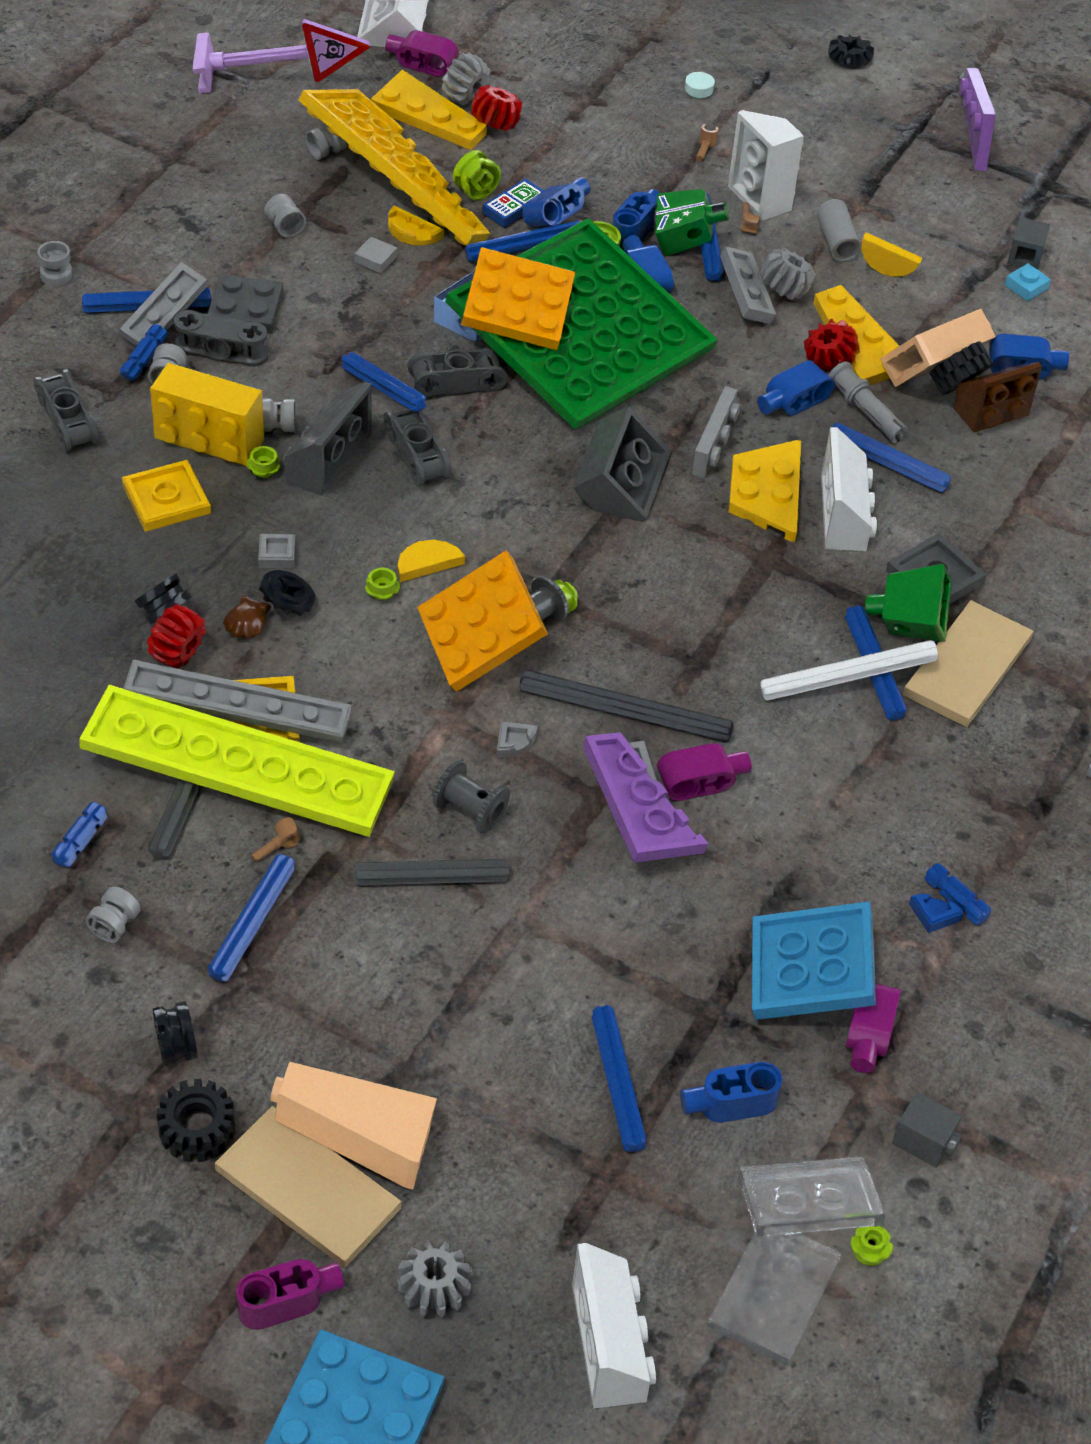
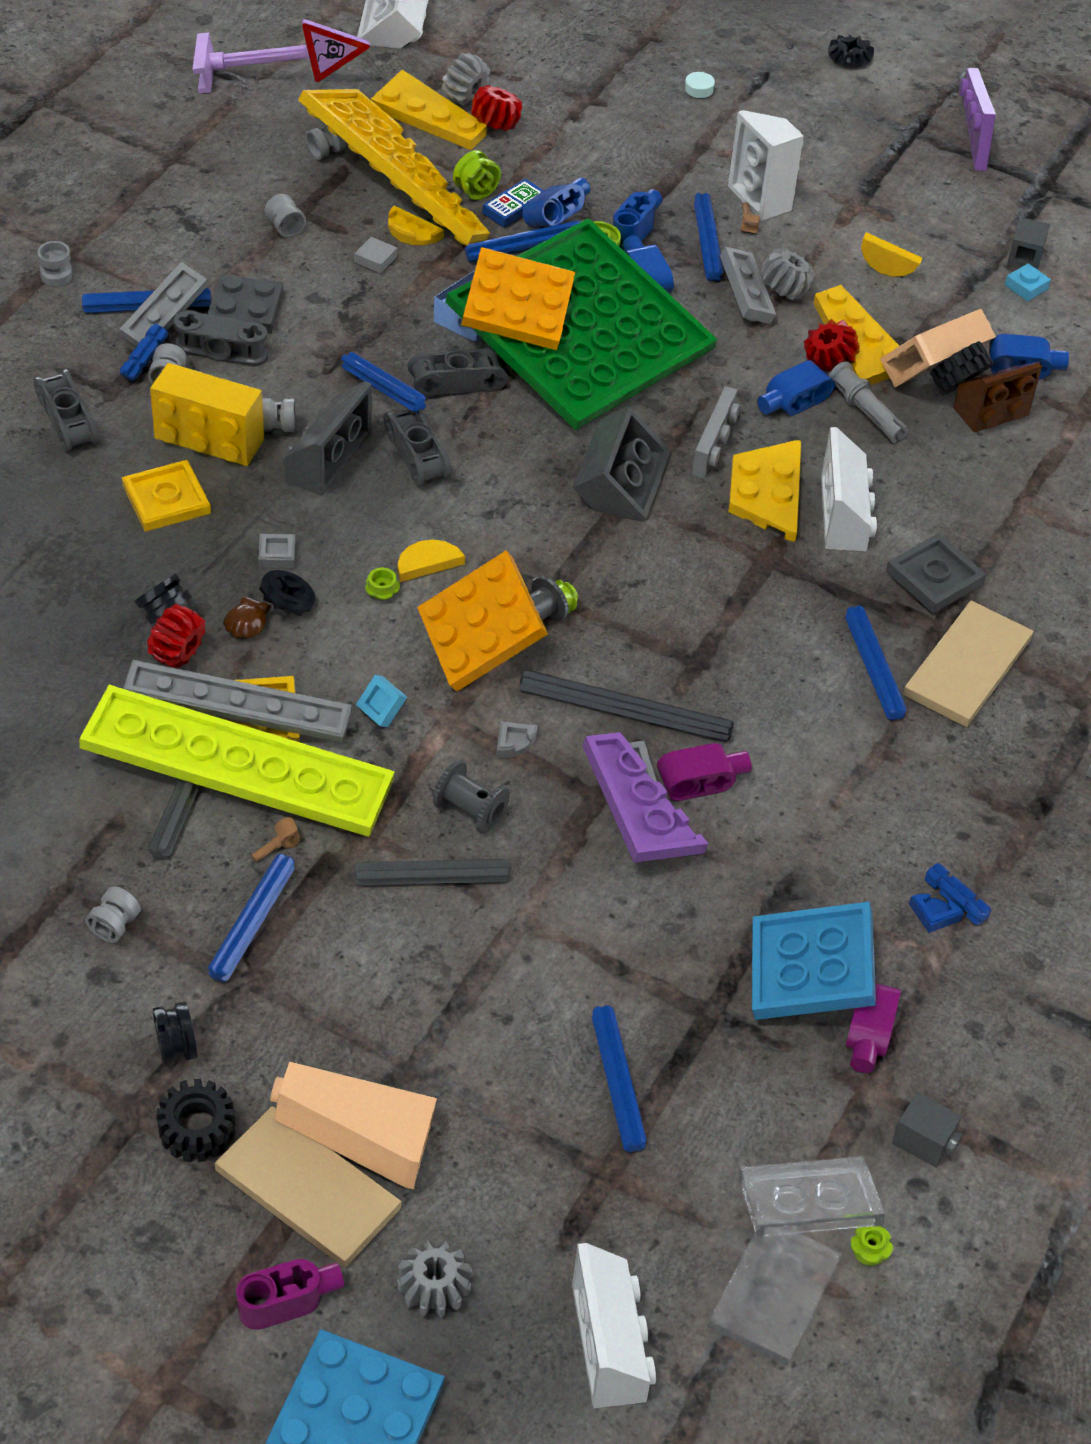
(79, 834): blue axle -> none
(263, 461): lime plate -> none
(381, 700): none -> medium azure plate
(423, 52): magenta piece -> none
(686, 219): green torso -> none
(707, 139): medium nougat hand -> none
(732, 1094): blue piece -> none
(839, 231): light grey pin -> none
(849, 670): white axle -> none
(898, 460): blue axle -> none
(914, 603): green torso -> none

